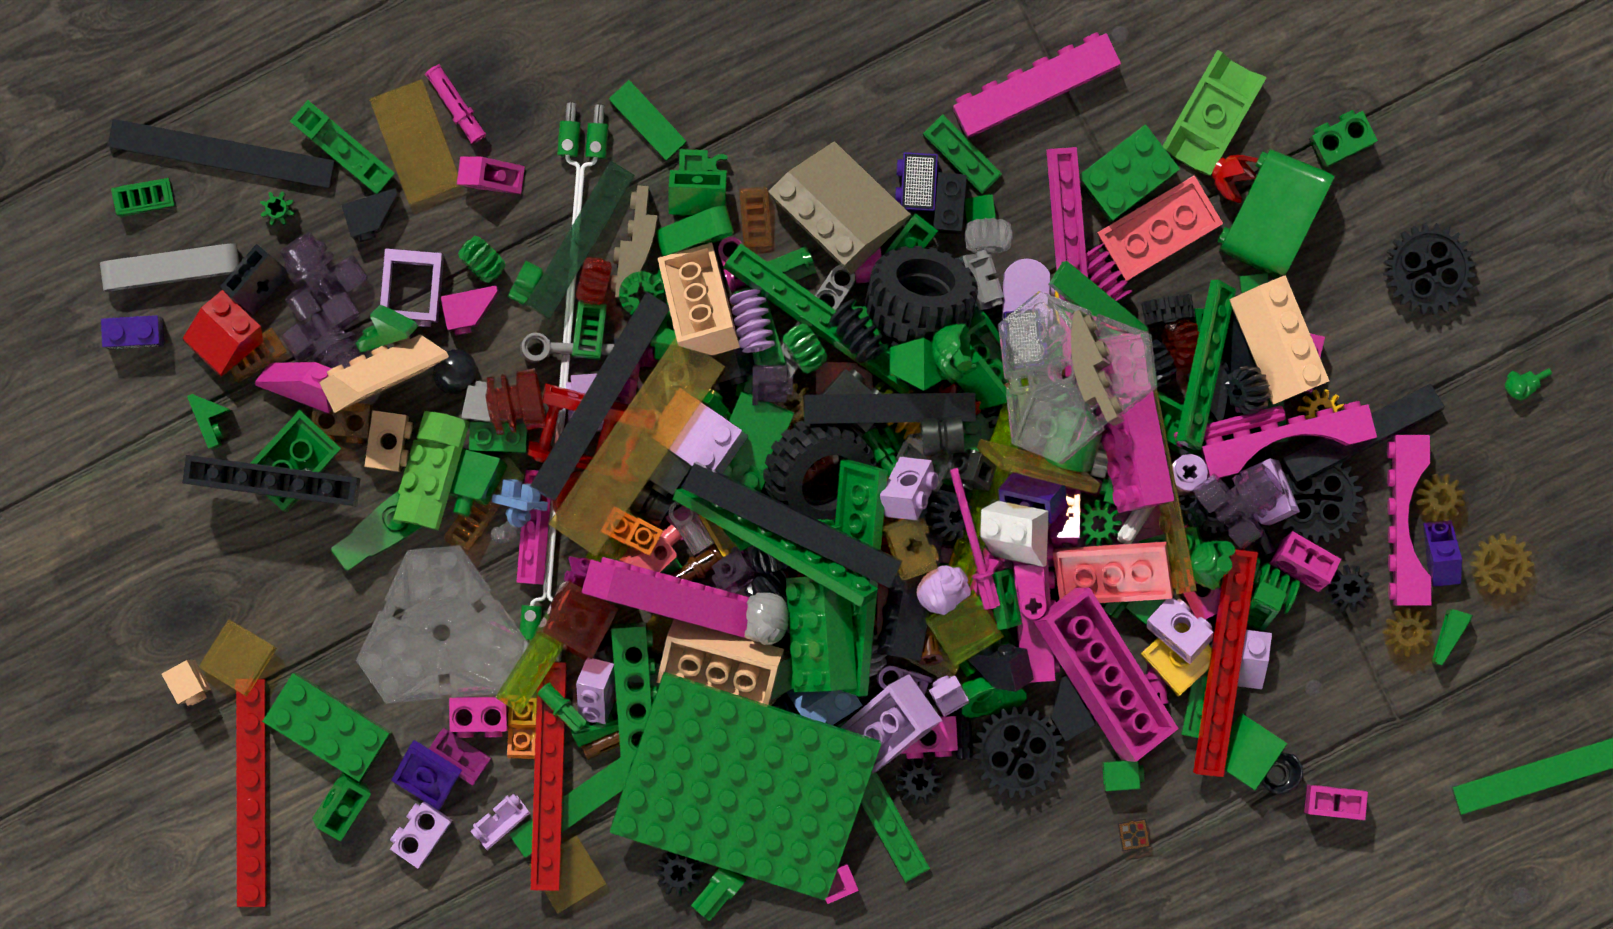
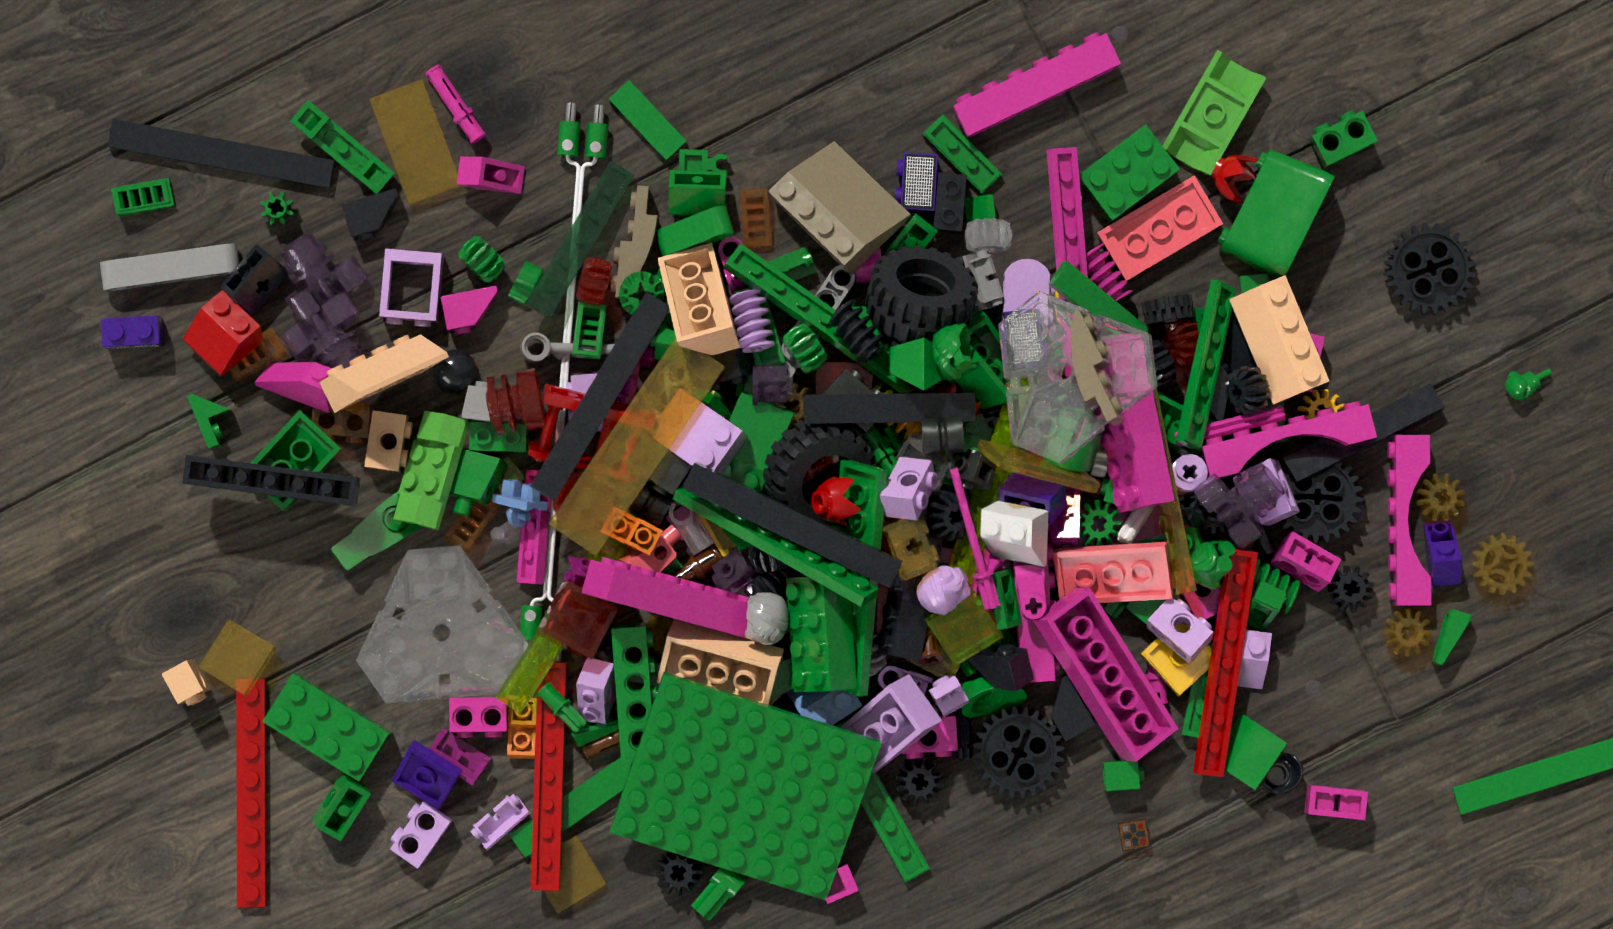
(387, 328): green slope -> none
(830, 502): none -> red piece

